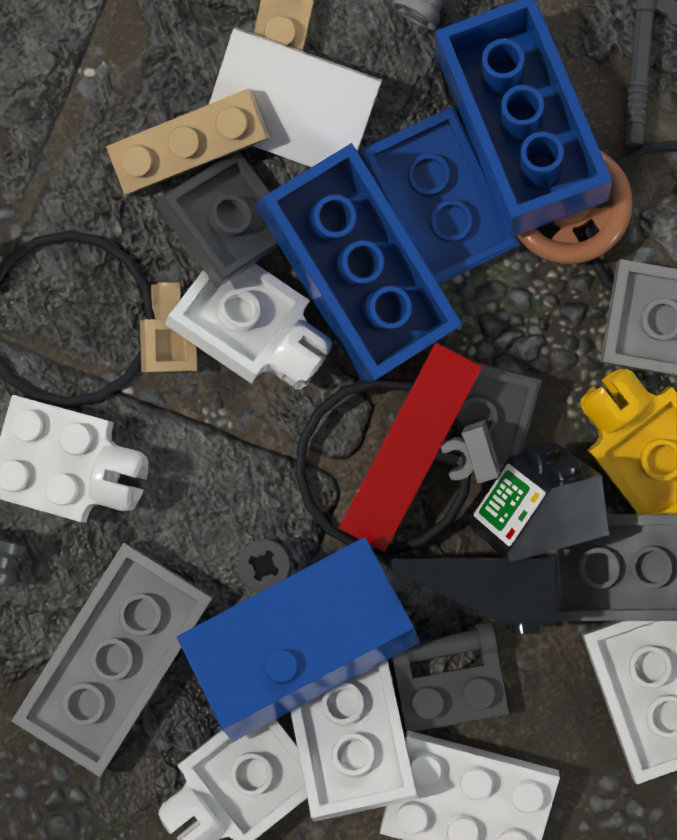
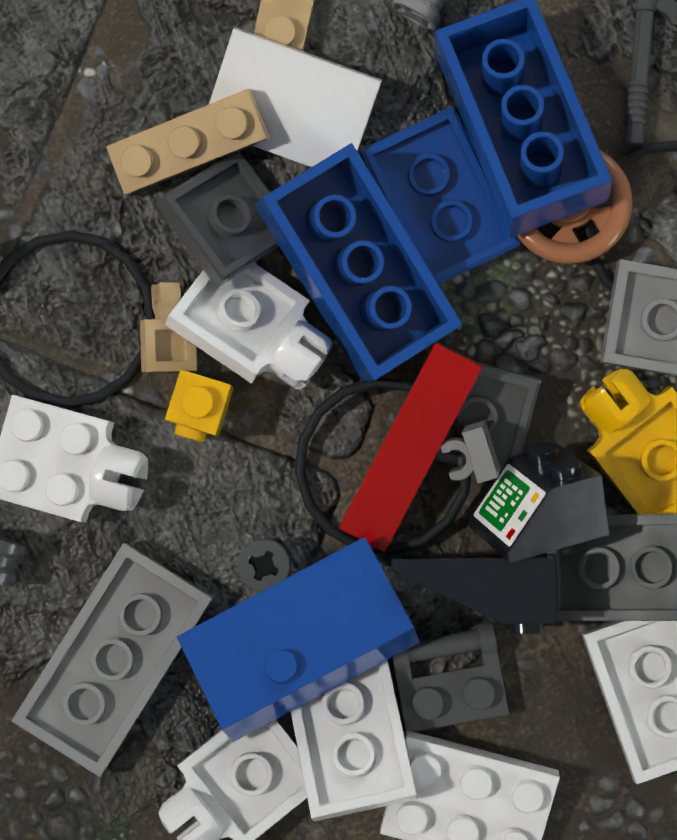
(198, 406): none -> yellow brick

